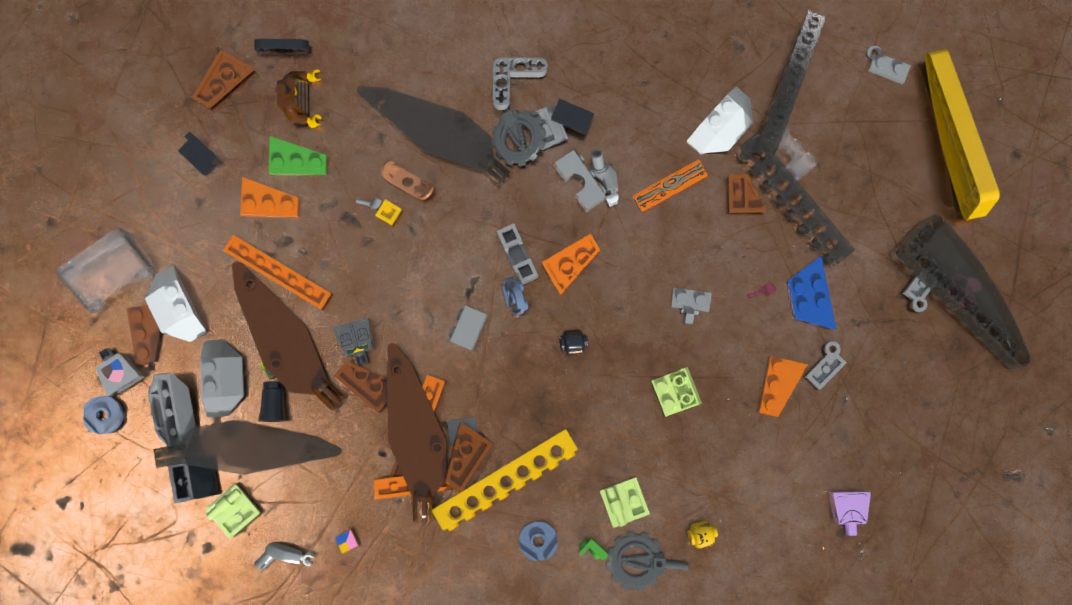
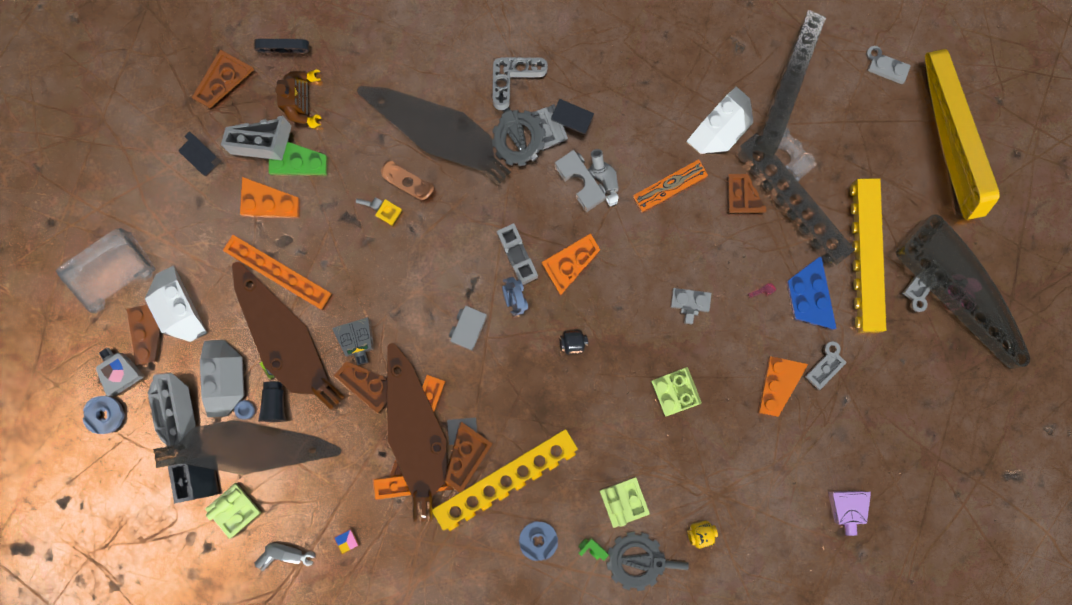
(244, 410): none -> sand blue tile
(259, 139): none -> light grey wedge
(868, 255): none -> yellow brick

